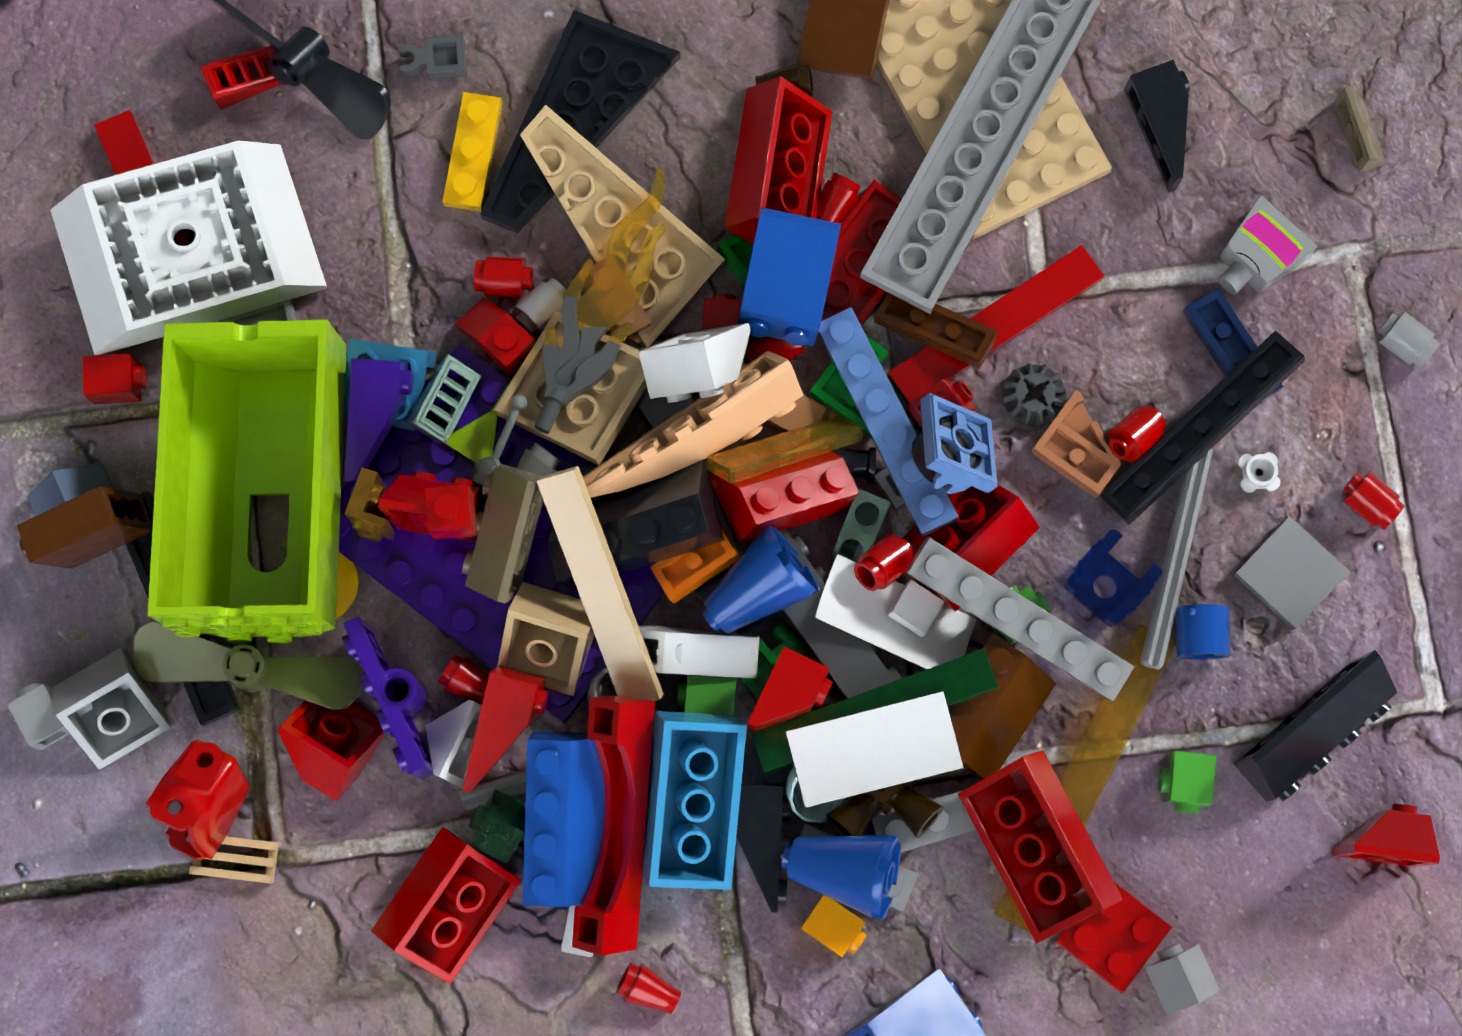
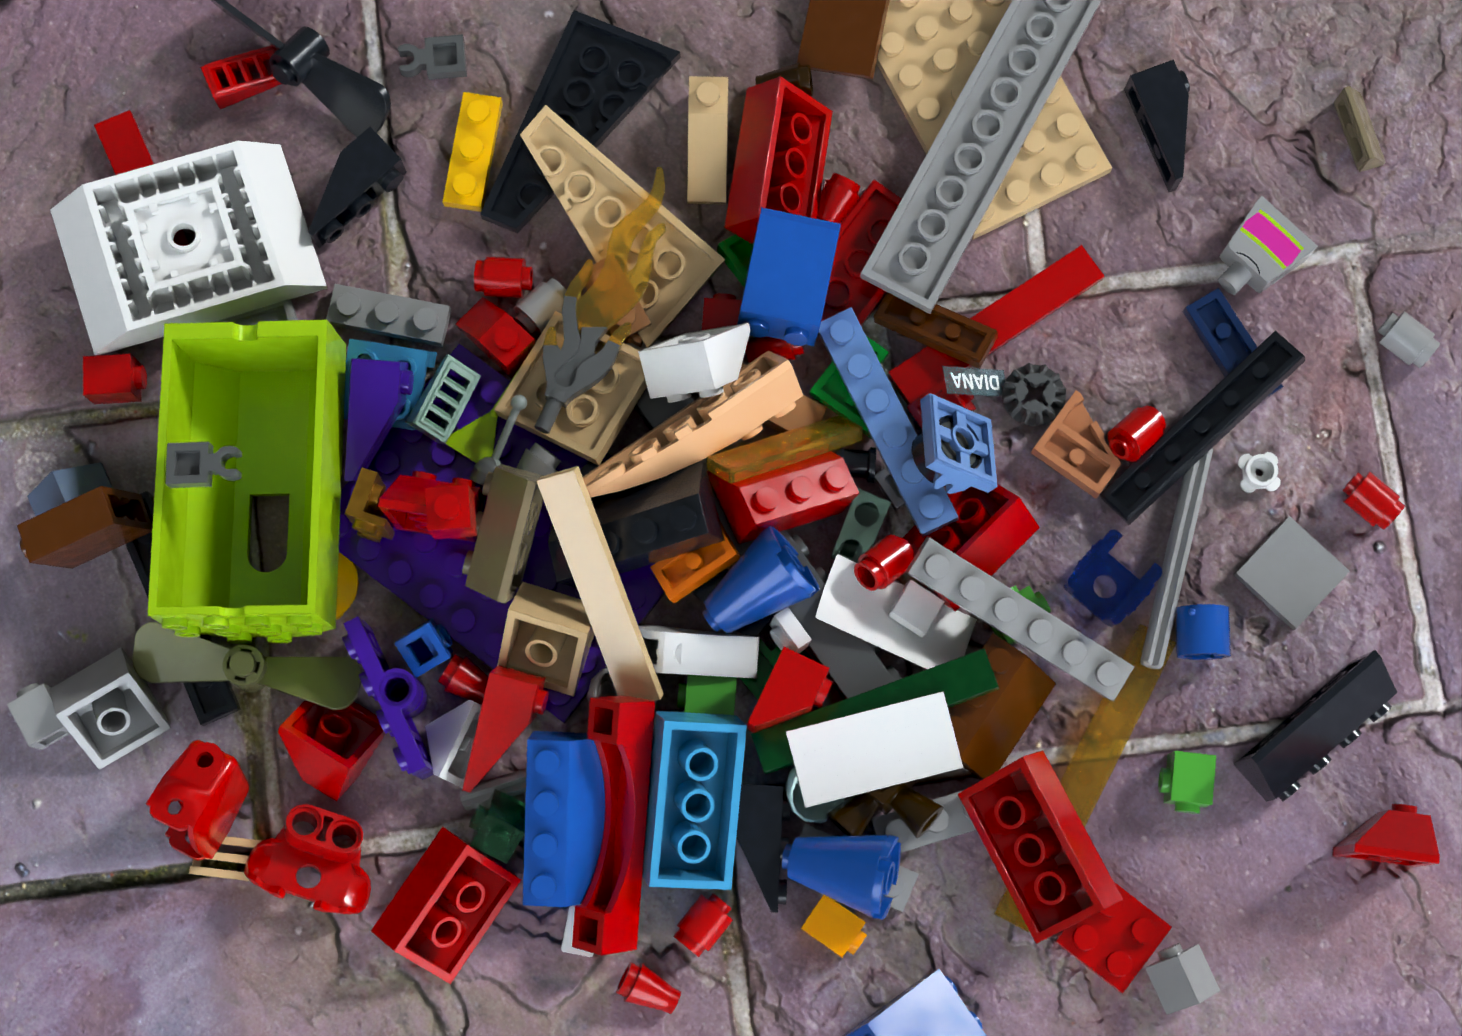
(195, 464): none -> dark grey plate
(343, 883): none -> red piece
(359, 177): none -> black slope
(389, 315): none -> light grey plate
(425, 647): none -> blue brick
(703, 924): none -> red brick
(707, 140): none -> tan slope
(788, 631): none -> white plate
(974, 381): none -> clear light blue sticker

